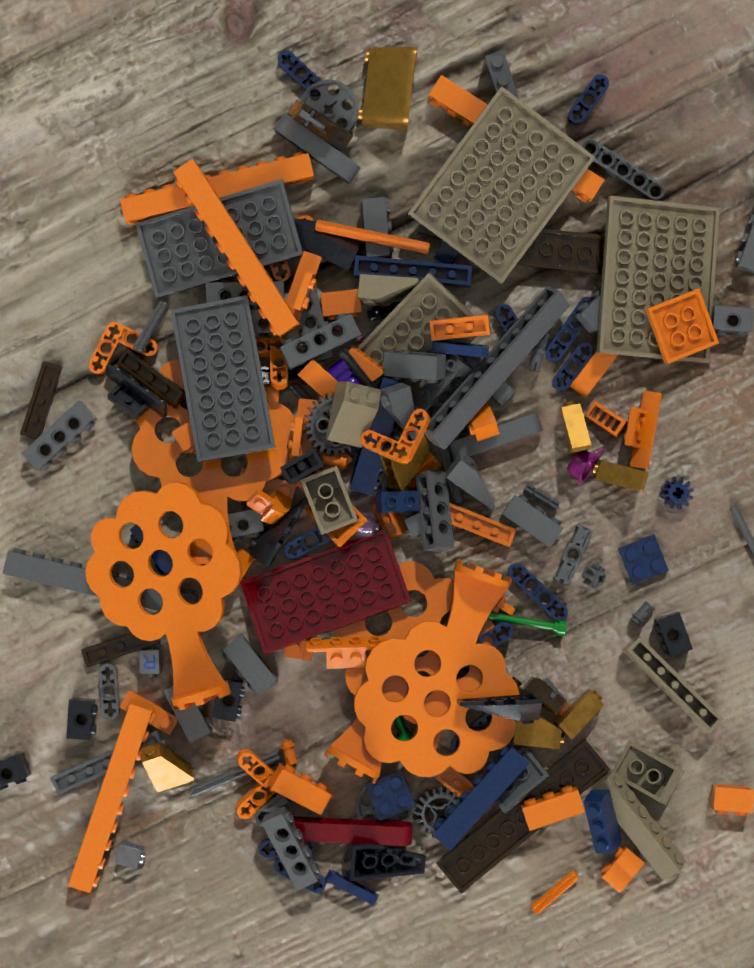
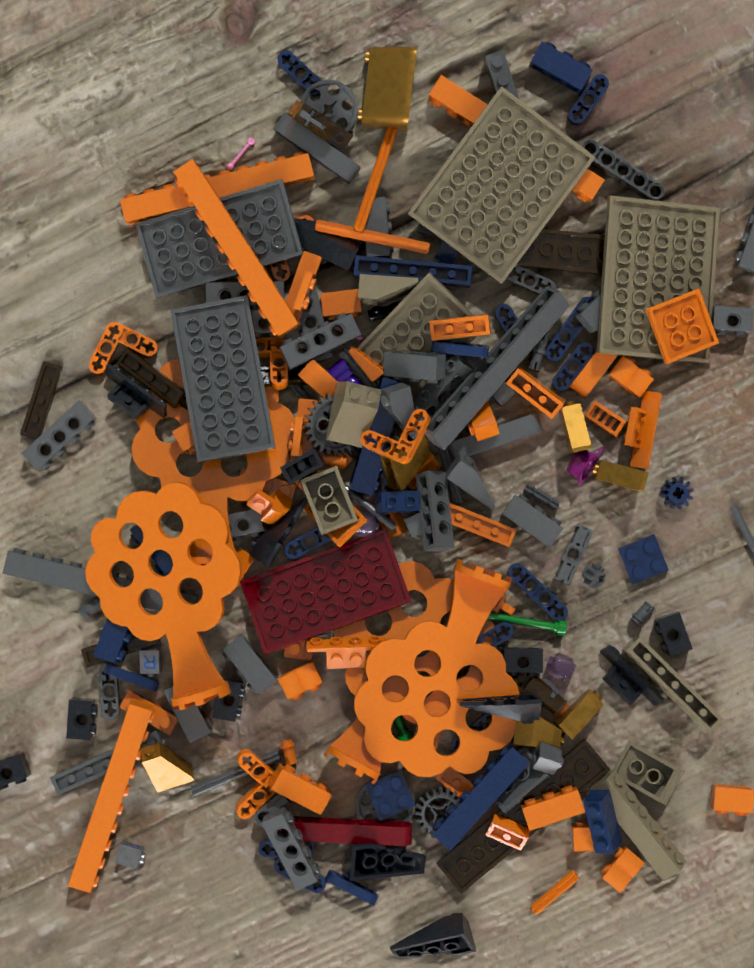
(86, 610): none -> dark grey pin
(113, 643): none -> dark blue brick
(131, 677): none -> dark blue beam
(151, 326): flat silver axle -> none
(250, 142): none -> bright pink hinge
(300, 680): none -> orange brick
(370, 508): none -> dark grey bar
(375, 179): none -> orange axle
(445, 935): none -> black wedge
(508, 832): none -> orange slope
(518, 269): none -> dark grey beam
(534, 657): none -> black brick
(535, 392): none -> orange brick
(547, 758): none -> dark grey brick
(561, 67): none -> dark blue brick
(561, 666): none -> clear purple head
(581, 837): none -> orange brick
(627, 680): none -> black bracket
(631, 376): none -> orange brick

